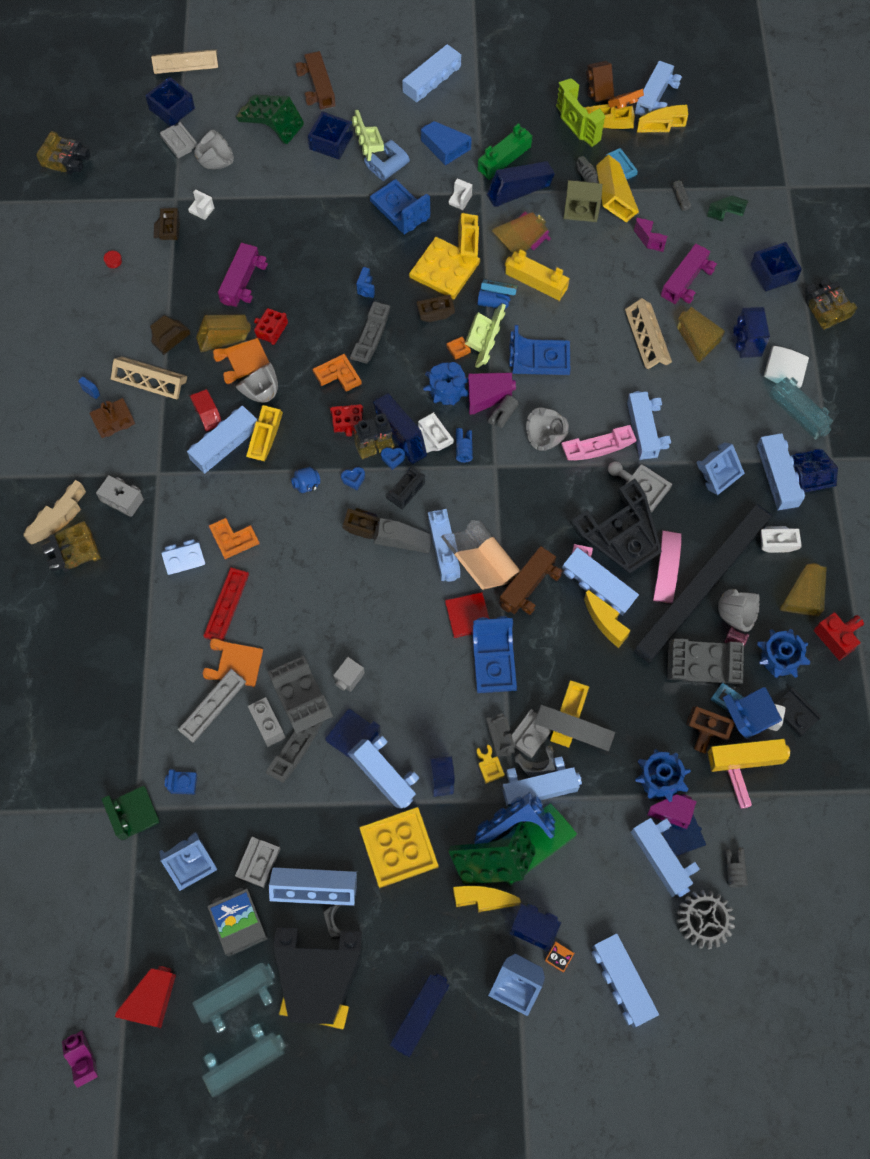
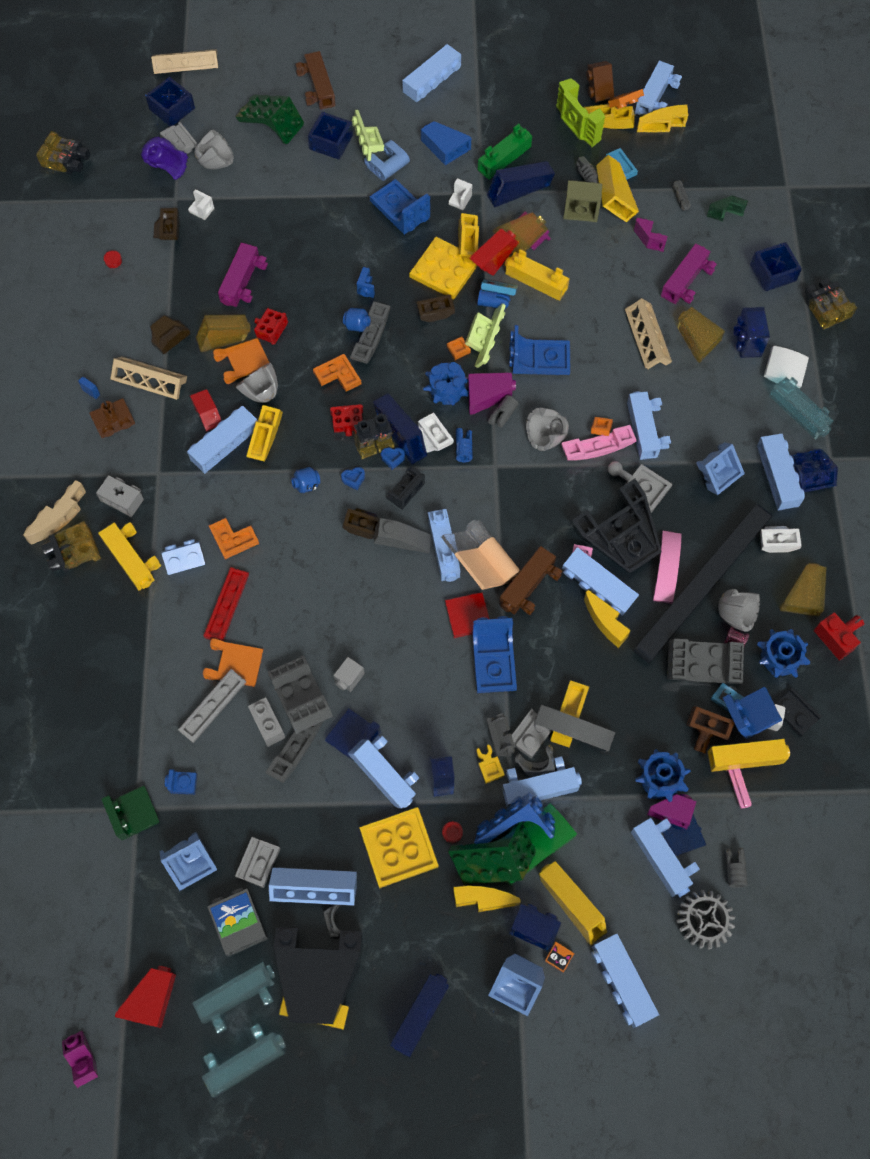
(127, 557): none -> yellow brick
(163, 154): none -> dark purple piece
(356, 319): none -> blue head
(452, 832): none -> red tile
(495, 251): none -> red slope
(573, 902): none -> yellow slope
(601, 426): none -> orange tile

